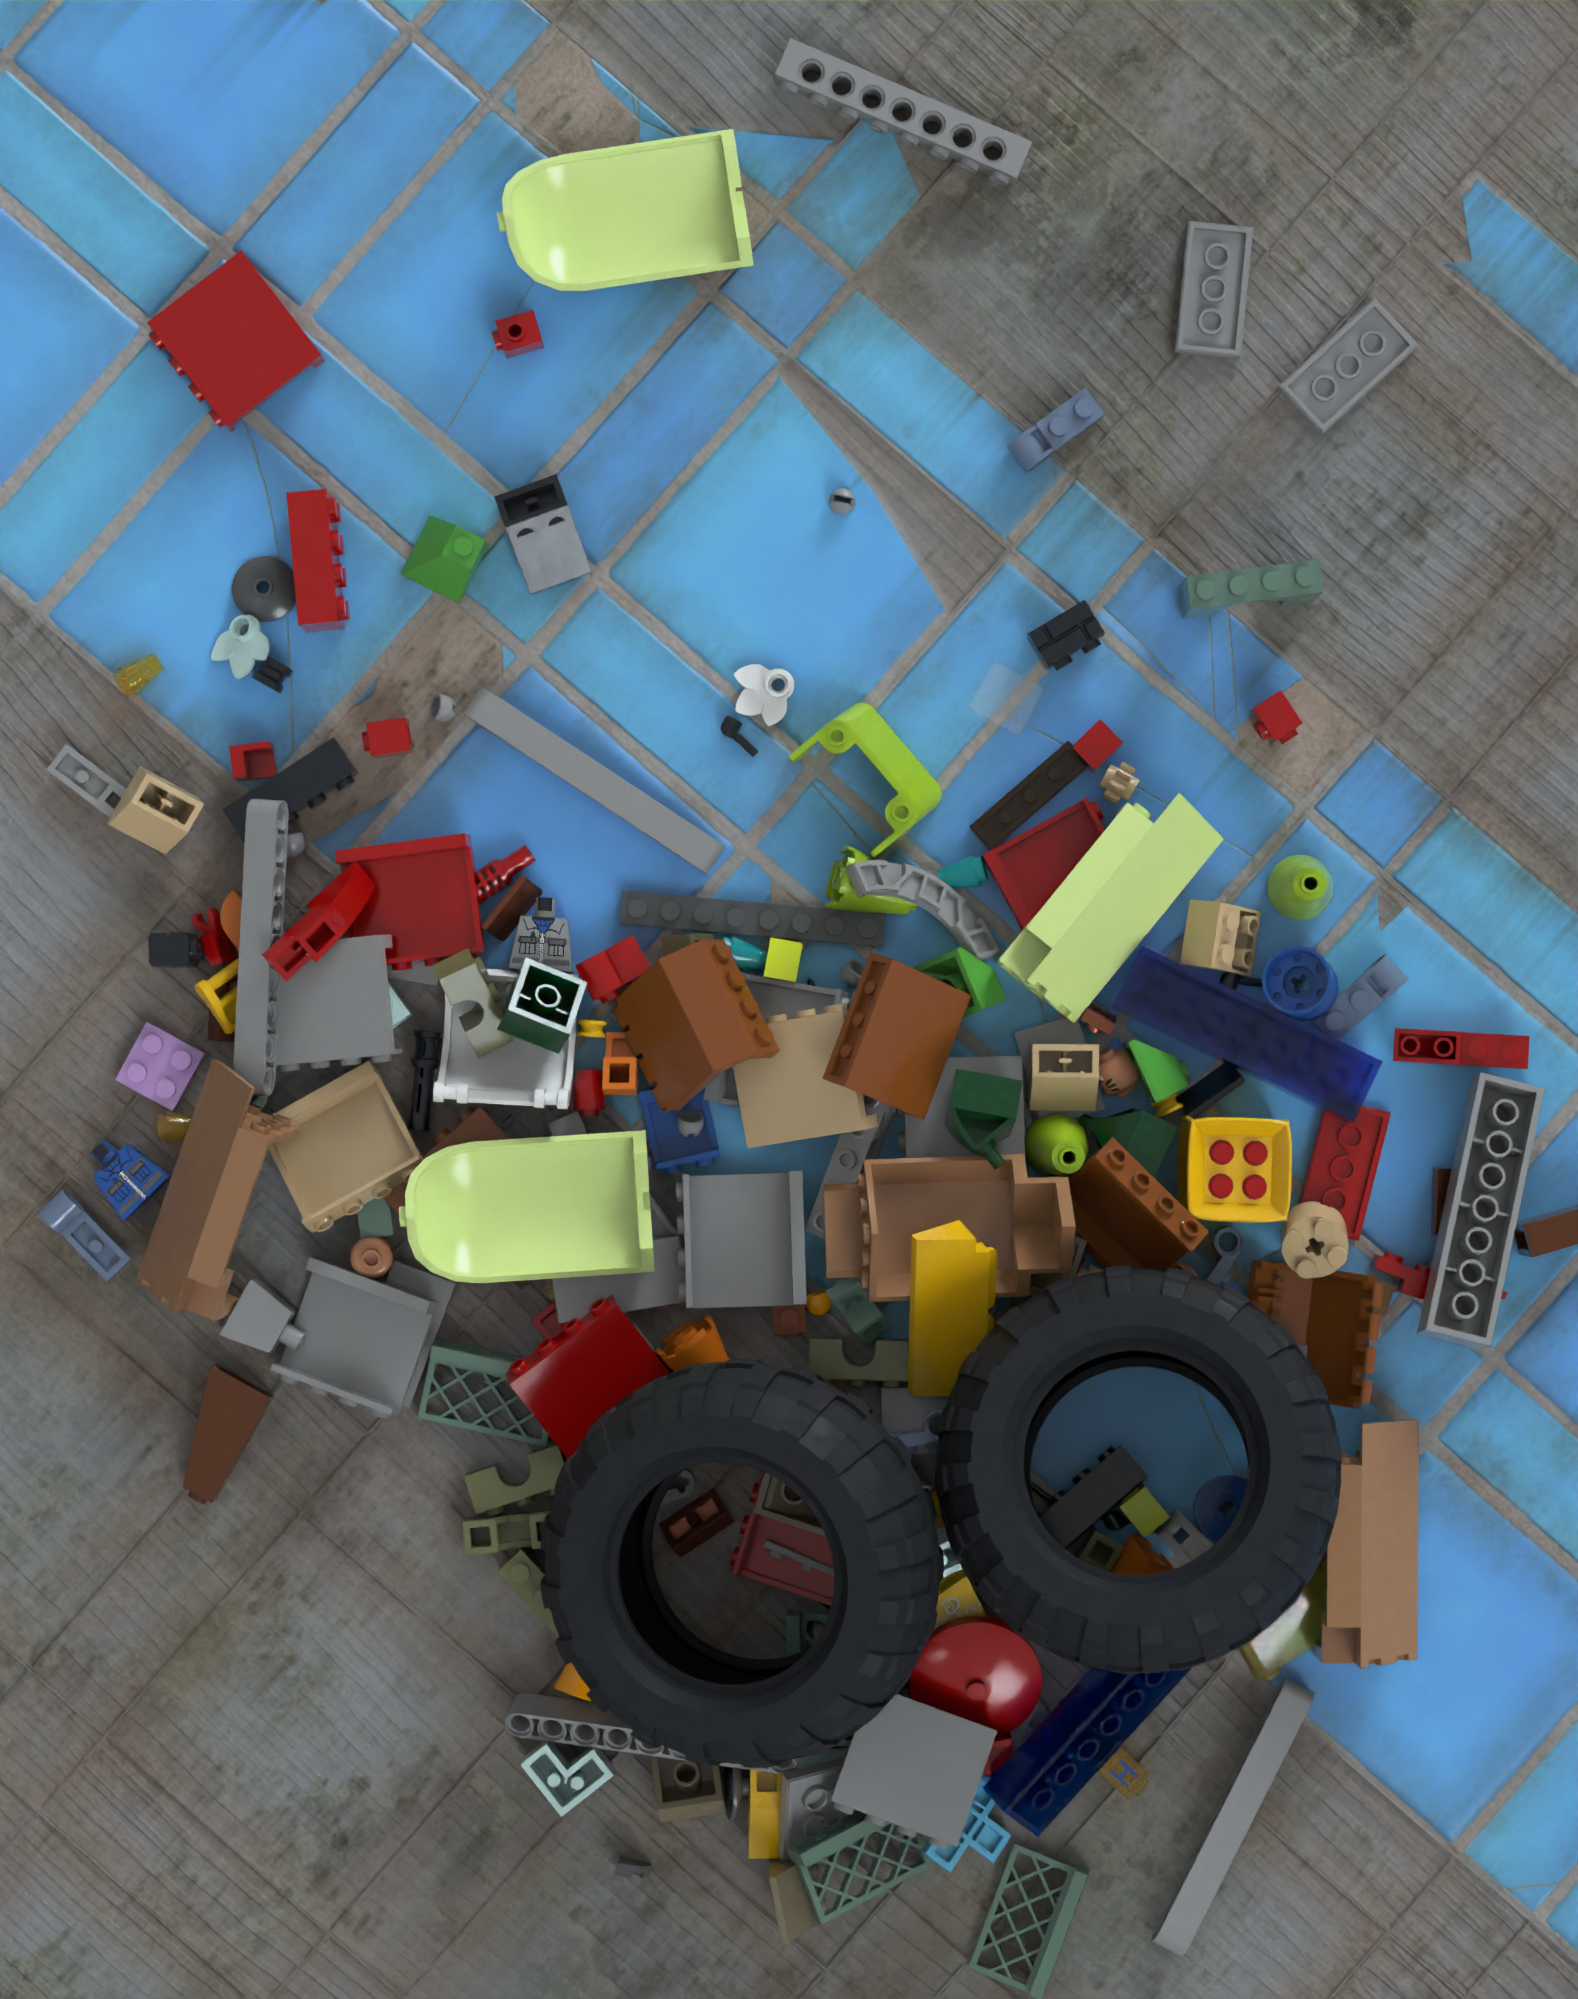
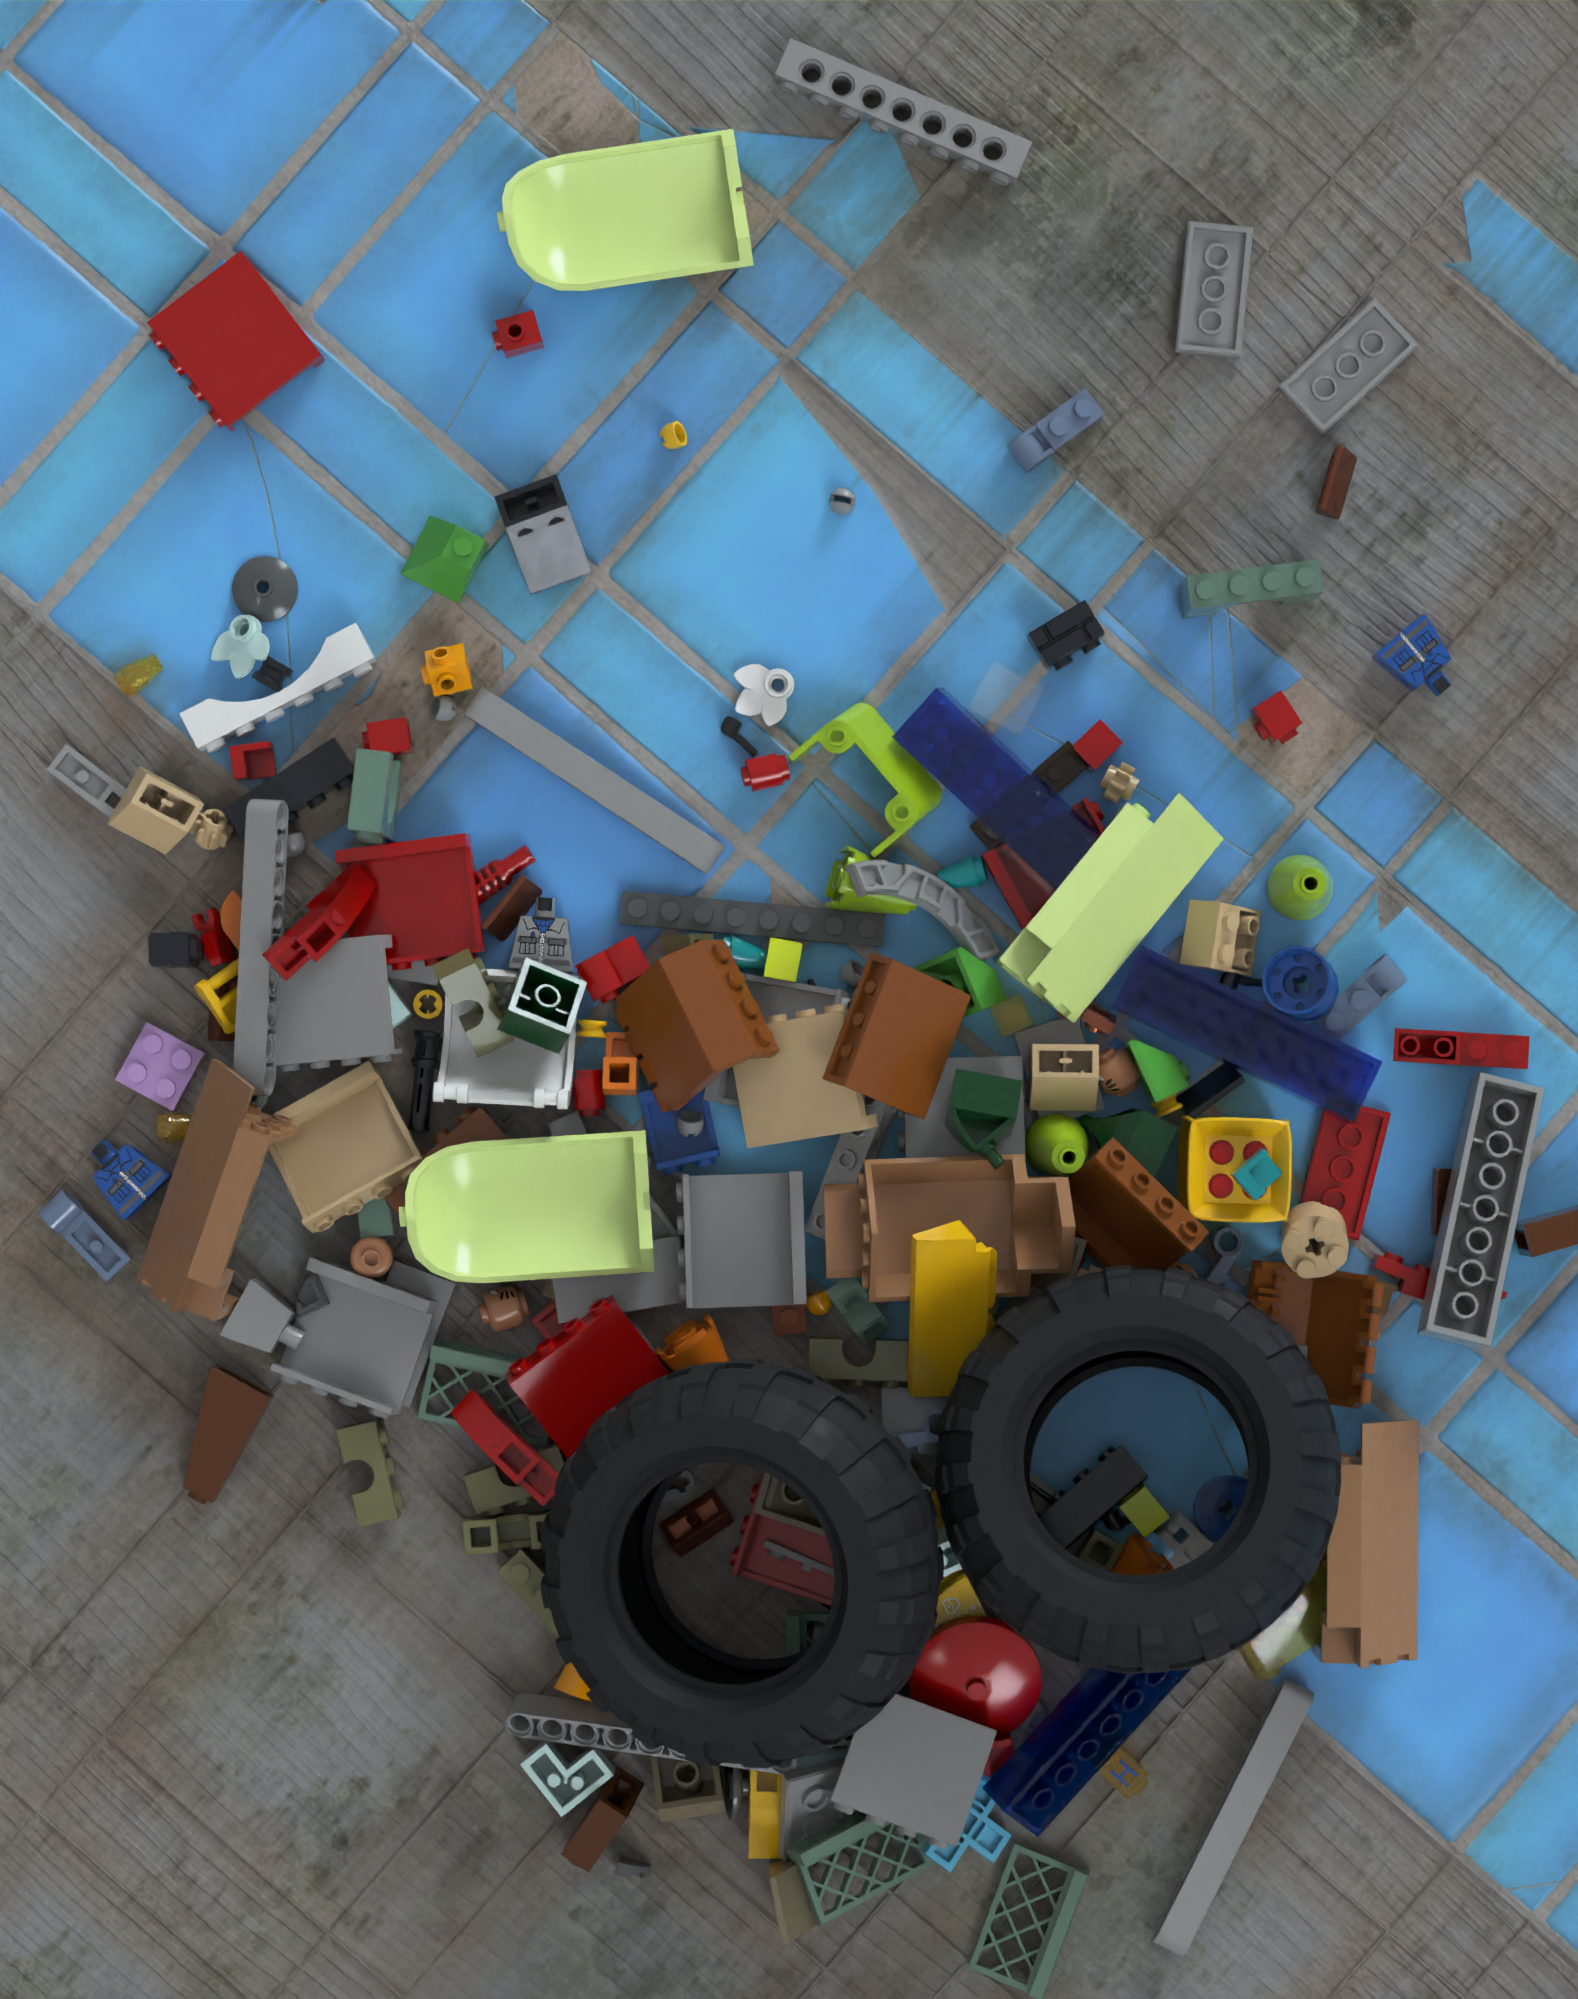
(211, 829): none -> tan gear
(311, 1296): none -> dark grey tile
(316, 560): red brick -> none
(339, 657): none -> white arch
(367, 1443): none -> olive arch
(375, 796): none -> sand green arch
(417, 1004): none -> yellow bush
(447, 670): none -> light orange brick
(503, 1308): none -> nougat head
(506, 1447): none -> red slope
(603, 1819): none -> reddish brown slope
(673, 435): none -> yellow hinge
(765, 772): none -> red brick
(997, 786): none -> clear blue brick
(1011, 1015): none -> clear yellow brick
(1256, 1174): none -> teal panel
(1336, 483): none -> copper slope
(1416, 657): none -> blue torso

